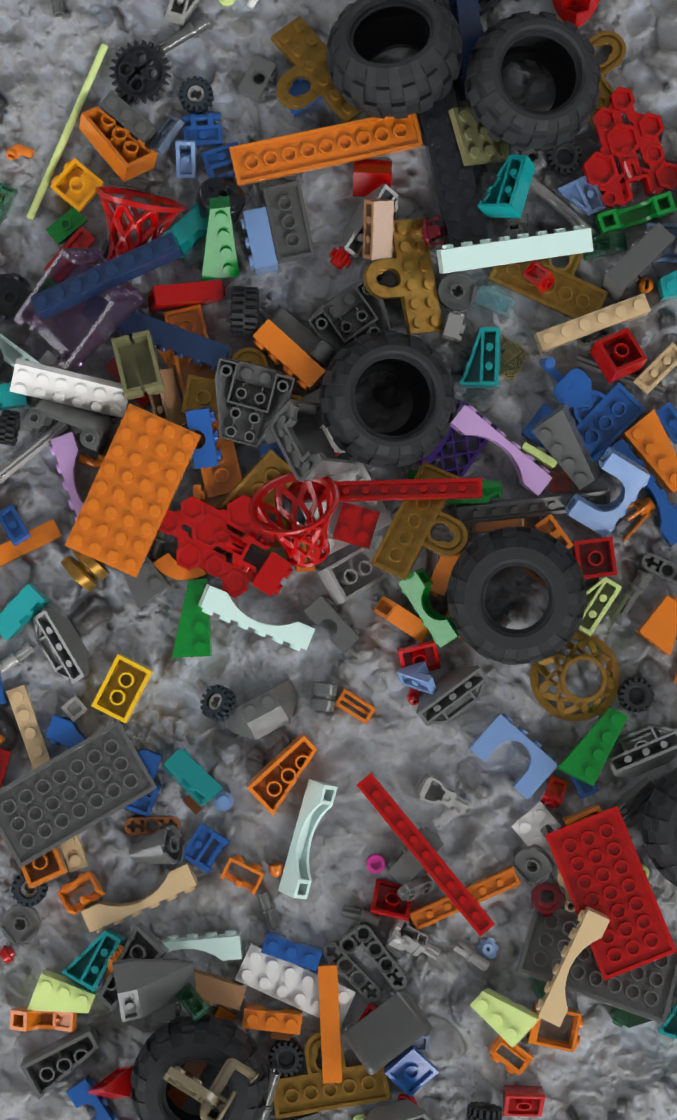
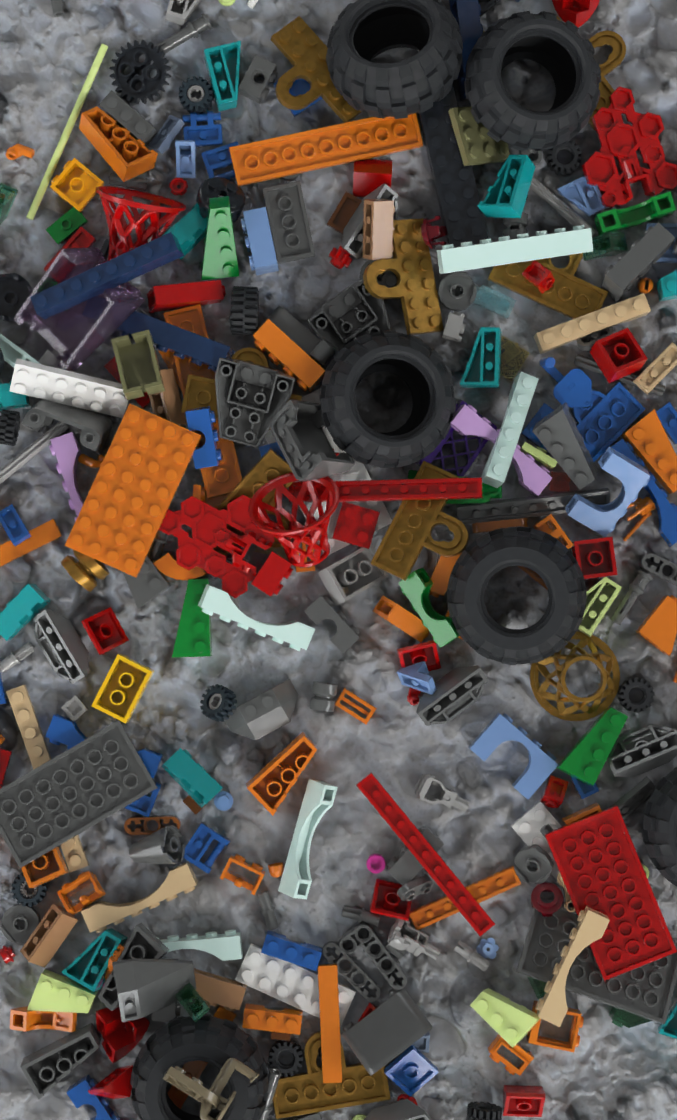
(48, 935): none -> medium nougat brick
(105, 631): none -> red slope
(118, 1035): none -> red brick
(178, 191): none -> red plate
(223, 72): none -> teal wedge
(343, 212): none -> reddish brown tile
(506, 442): none -> light aqua arch

